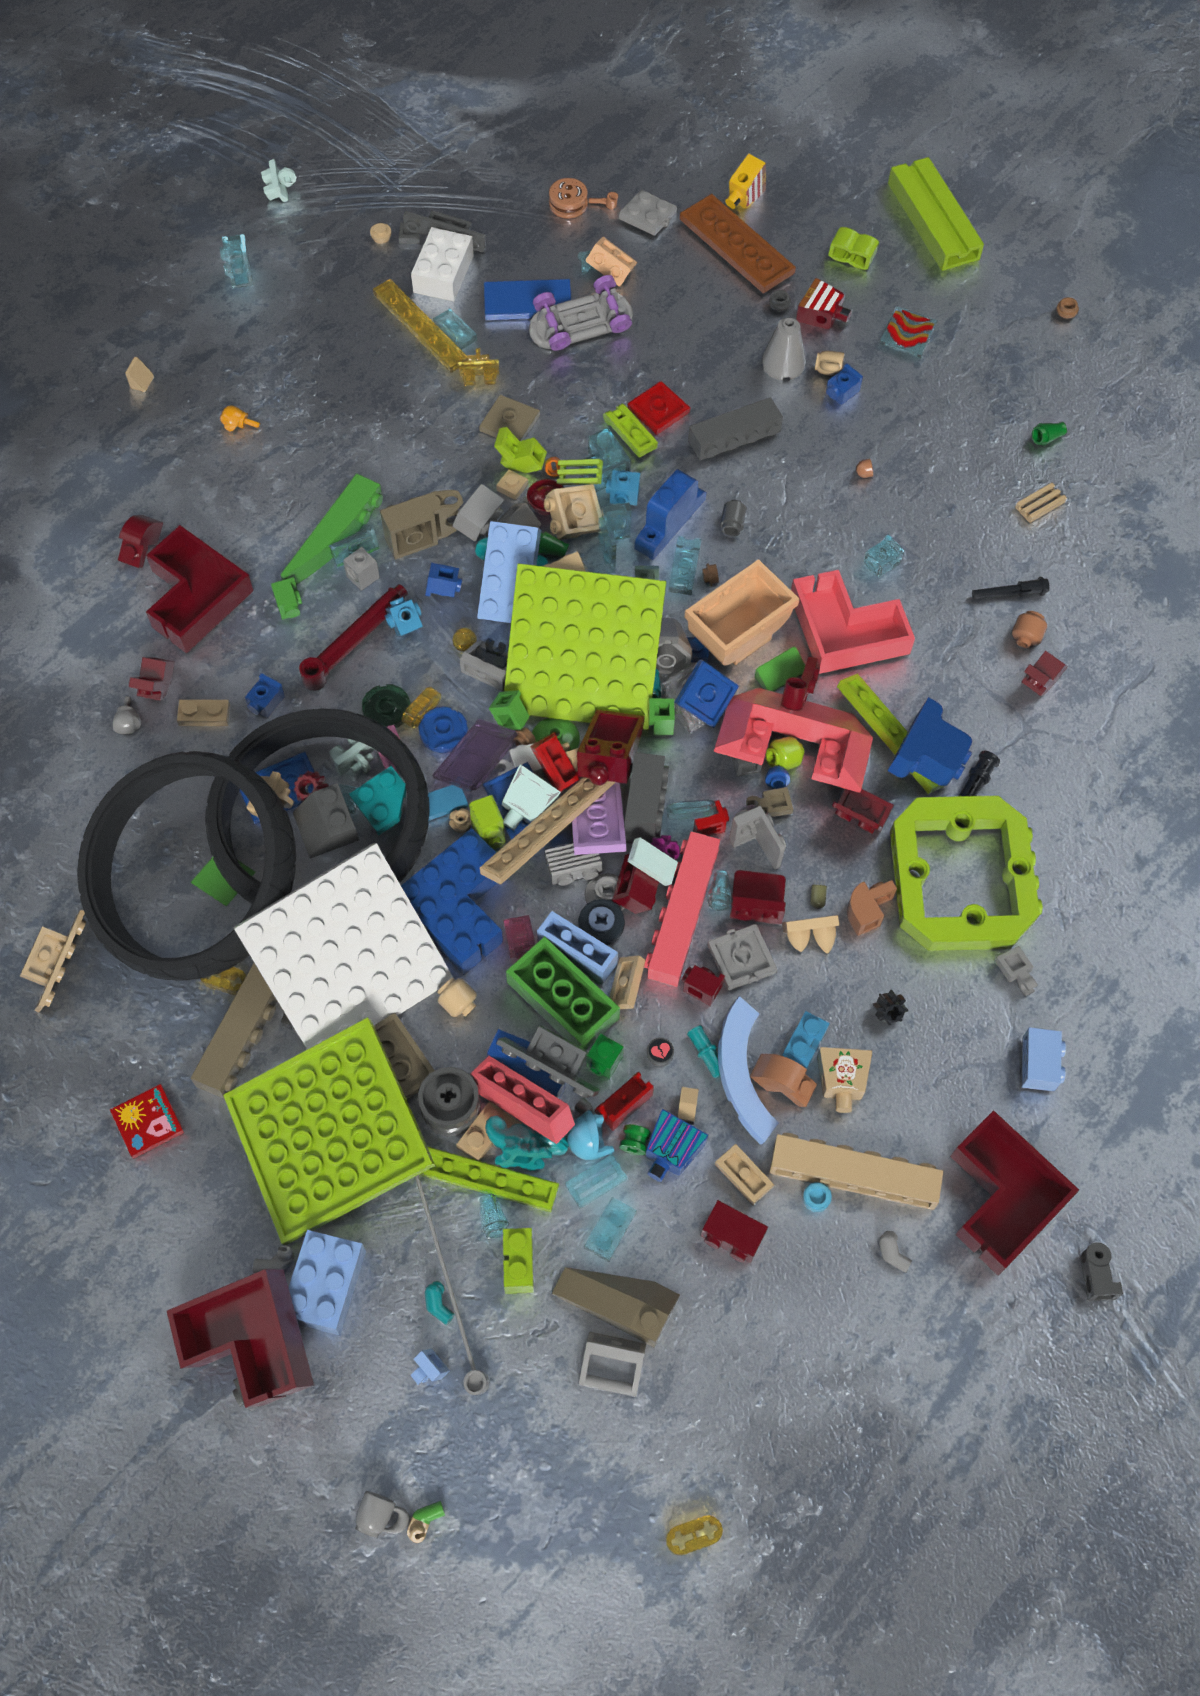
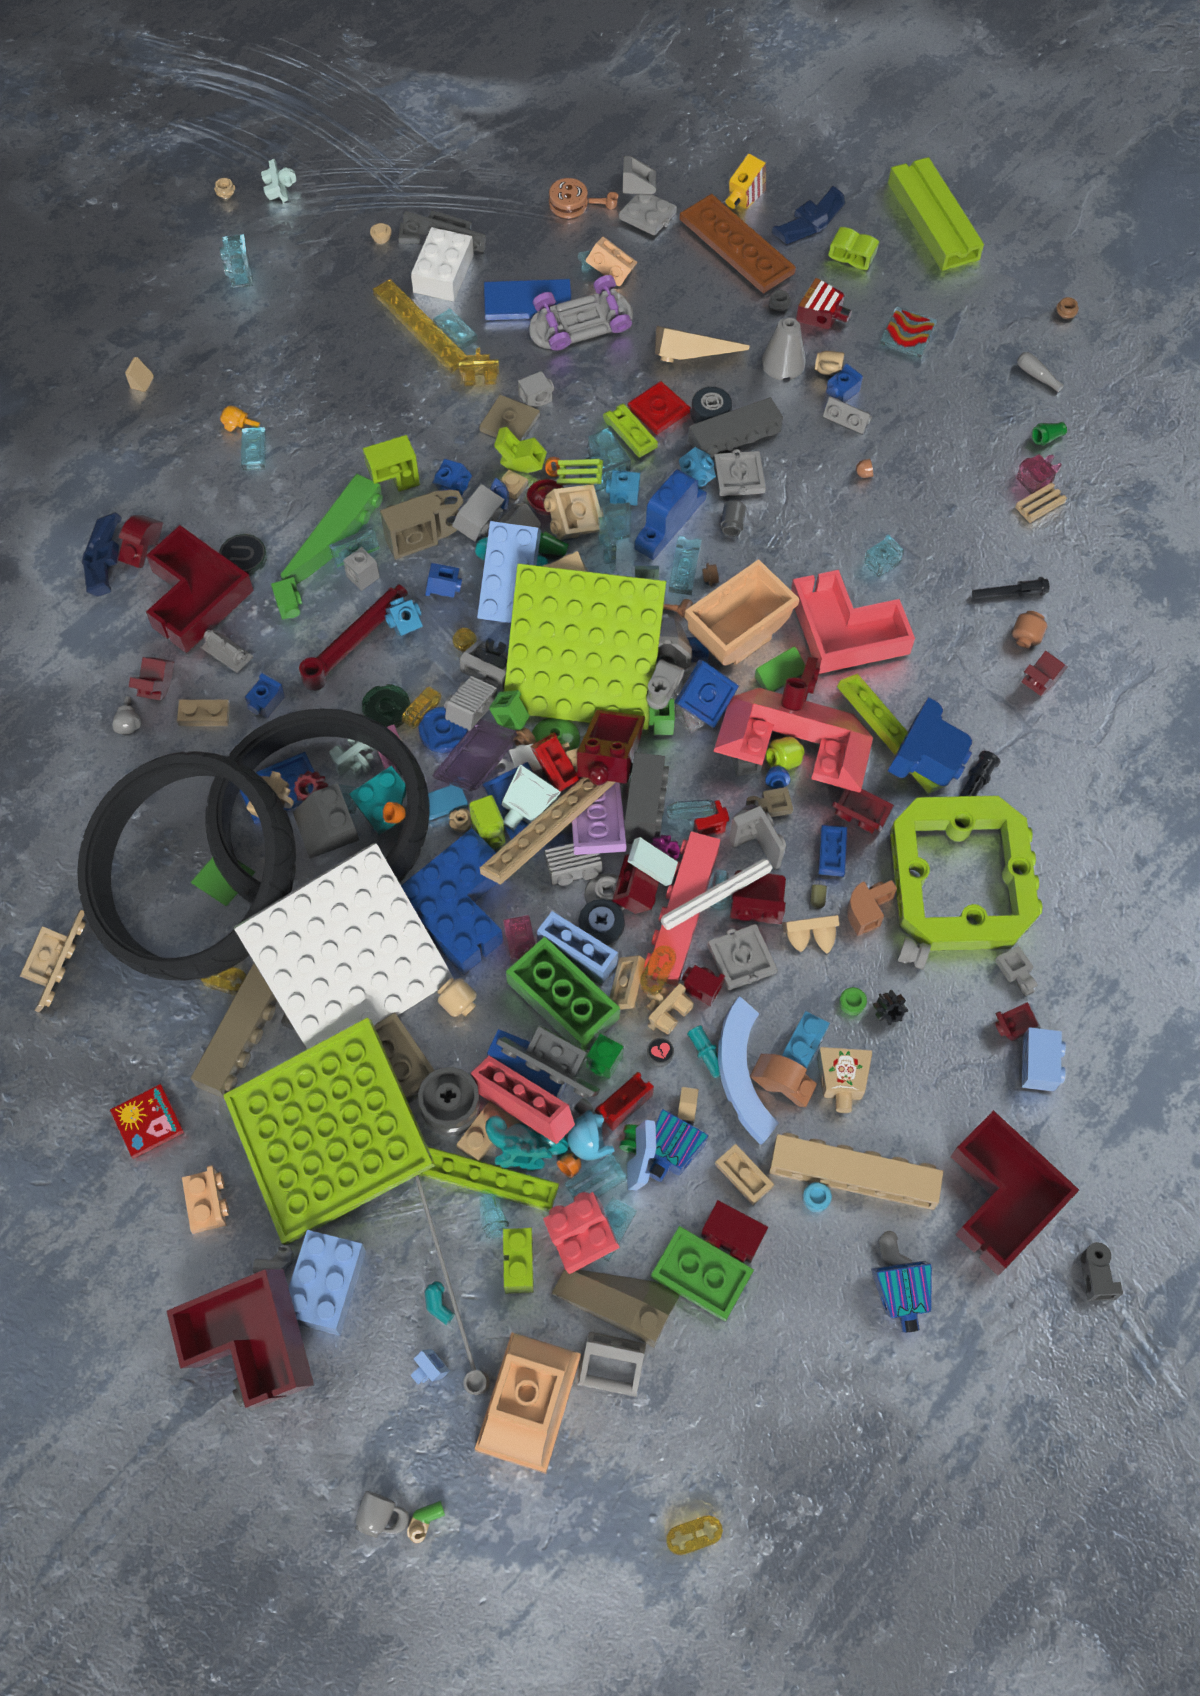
(100, 554): none -> dark blue plate
(204, 1200): none -> light nougat bracket
(224, 188): none -> tan plate
(225, 650): none -> light grey hinge
(245, 552): none -> black tile
(253, 449): none -> clear light blue plate
(393, 460): none -> lime brick
(393, 812): none -> orange hinge
(452, 477): none -> blue brick
(469, 702): none -> light grey brick
(500, 489): none -> blue tile
(528, 1402): none -> light nougat container
(535, 390): none -> light grey brick
(569, 1165): none -> orange hinge
(581, 1231): none -> coral plate
(635, 177): none -> light grey tile
(645, 1148): none -> light blue tile
(652, 967): none -> clear yellow beam
(661, 1015): none -> tan hips
(663, 684): none -> light grey piece
(680, 609): none -> nougat hand
(682, 345): none -> tan wedge
(698, 465): none -> dark azure brick
(702, 1273): none -> bright green plate
(710, 403): none -> black wheel
(716, 894): none -> white axle
(739, 473): none -> light grey plate
(811, 217): none -> dark blue plate
(832, 850): none -> blue plate
(846, 415): none -> light grey hinge
(852, 1001): none -> bright green tile
(905, 1291): none -> torso
(914, 953): none -> light grey wheel
(1016, 1021): none -> dark red bracket
(1037, 369): none -> light grey piece
(1037, 473): none -> clear pink brick

